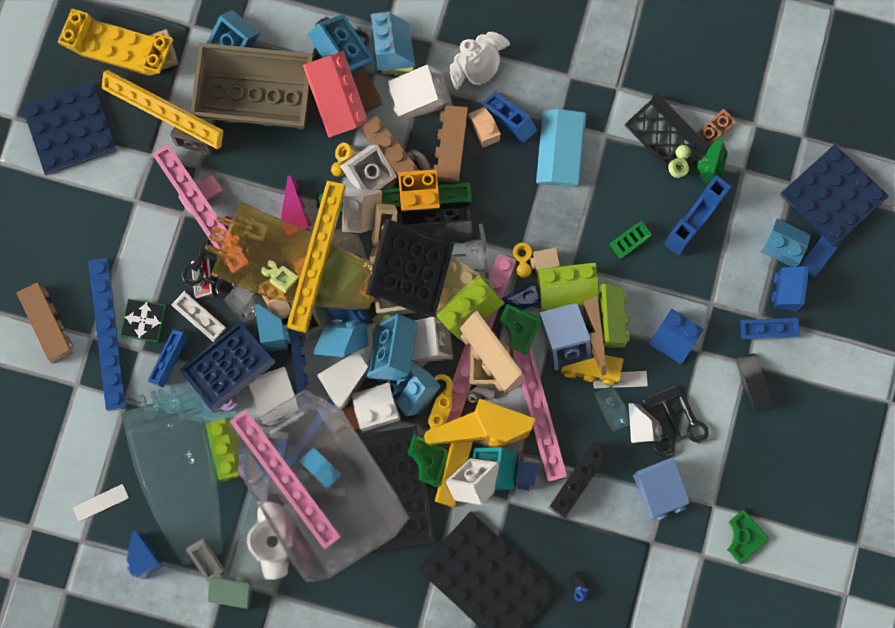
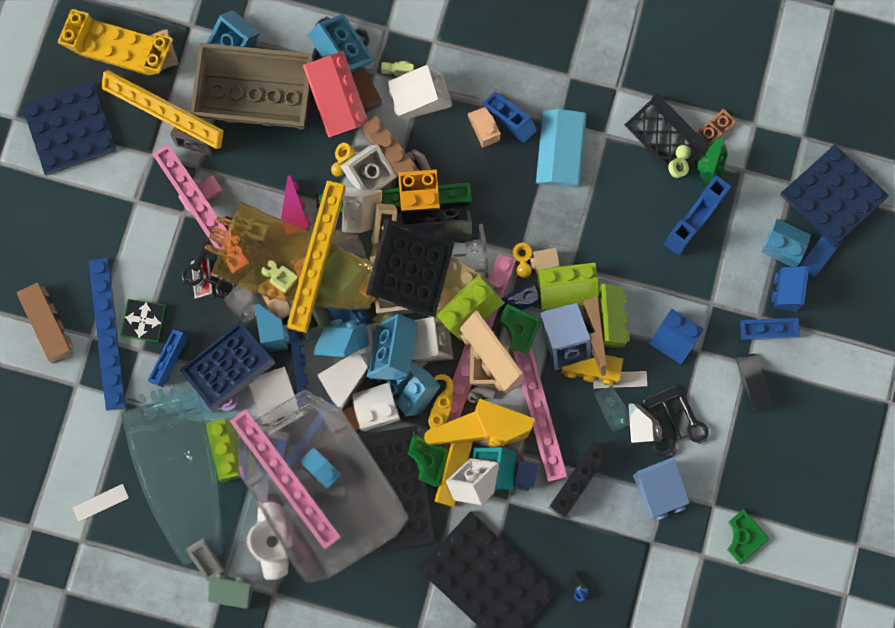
(141, 557): blue slope -> none
(199, 316): white tile -> none
(392, 41): dark azure slope -> none
(451, 144): medium nougat brick -> none
(477, 59): white piece -> none
(643, 229): green slope -> none

